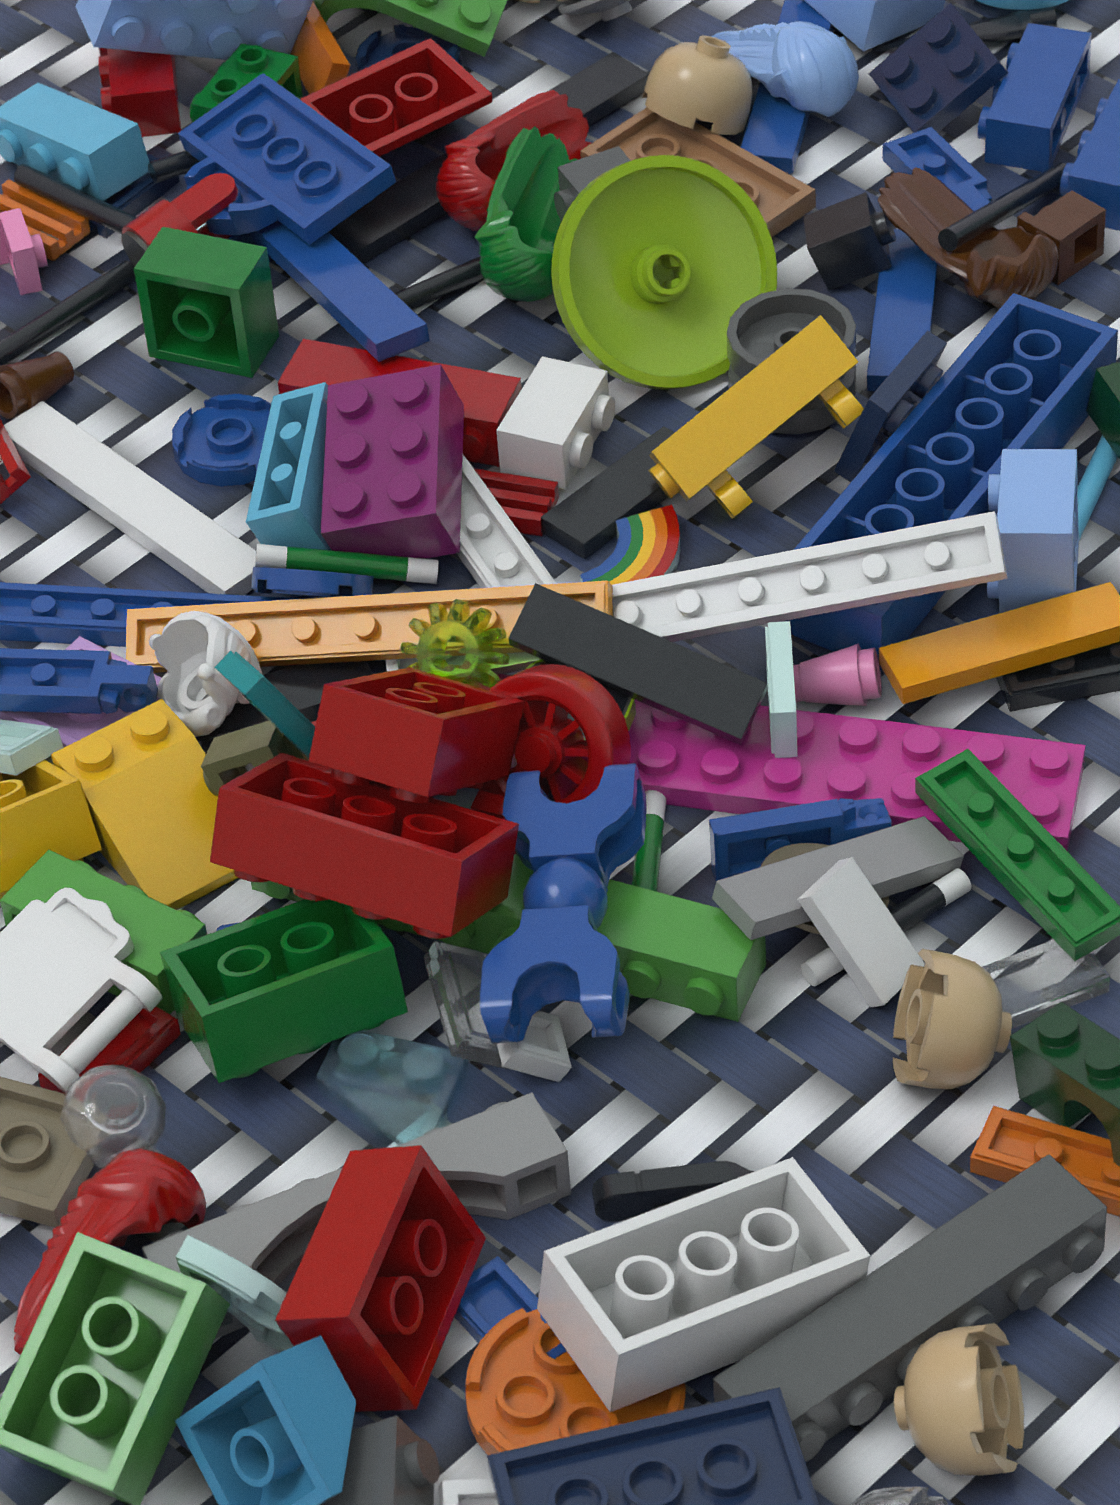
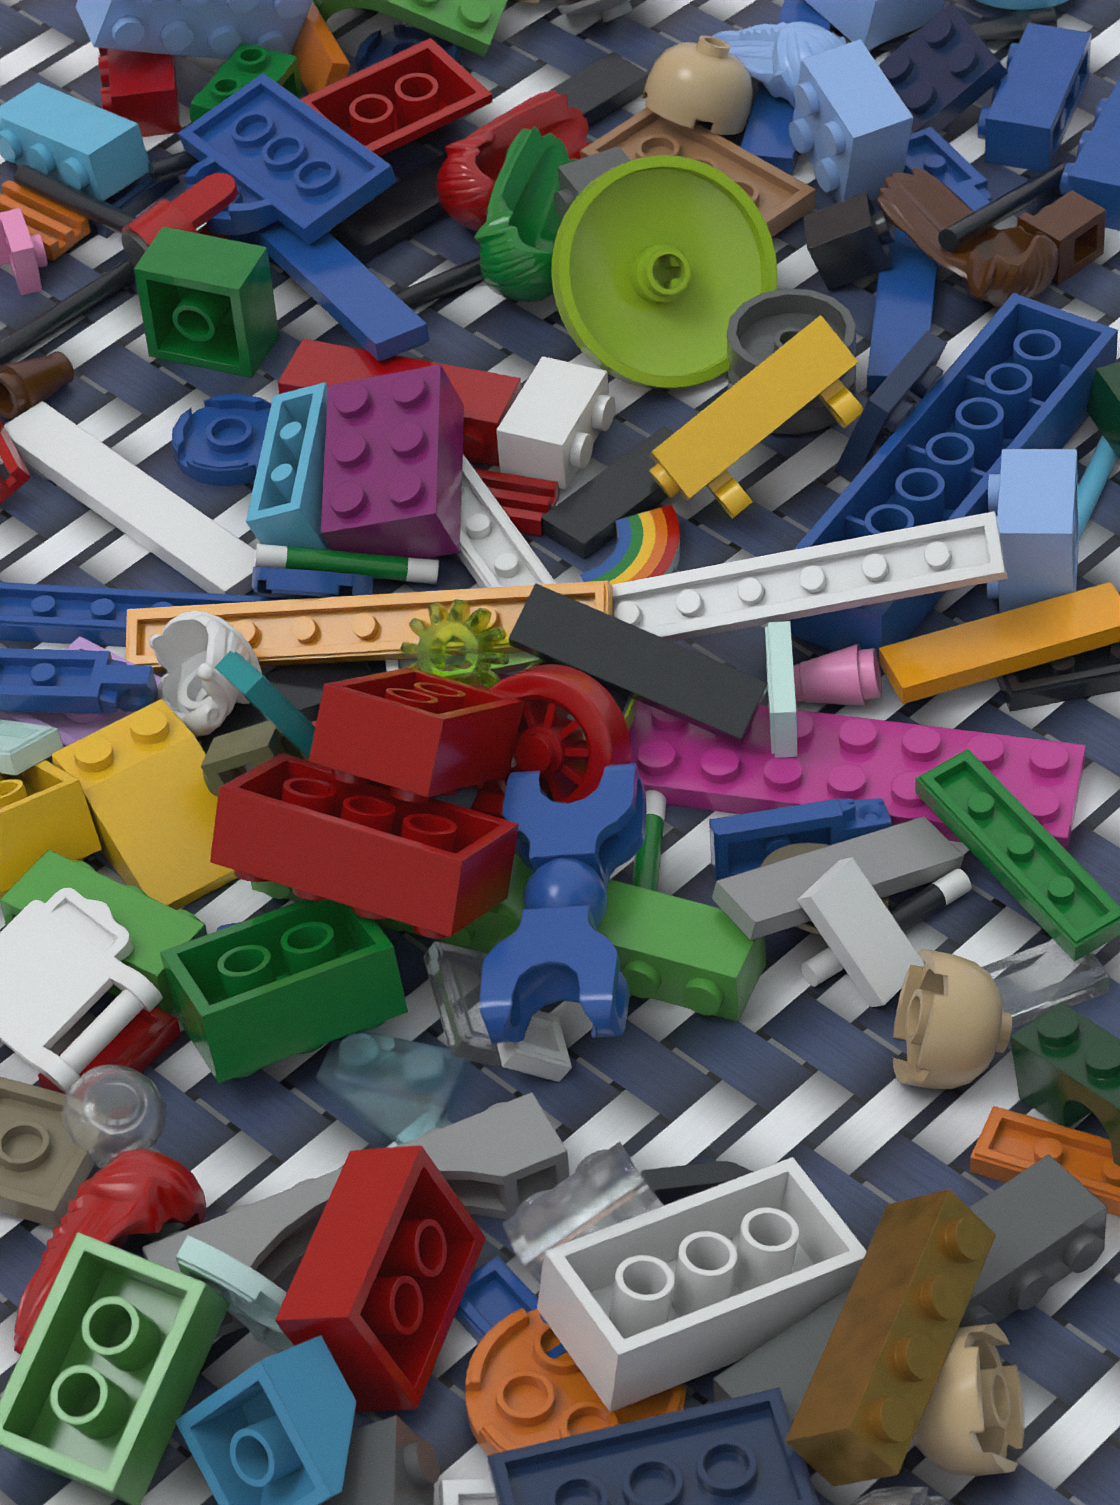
(599, 1194): none -> clear slope
(849, 122): none -> light blue brick
(891, 1339): none -> pearl gold brick

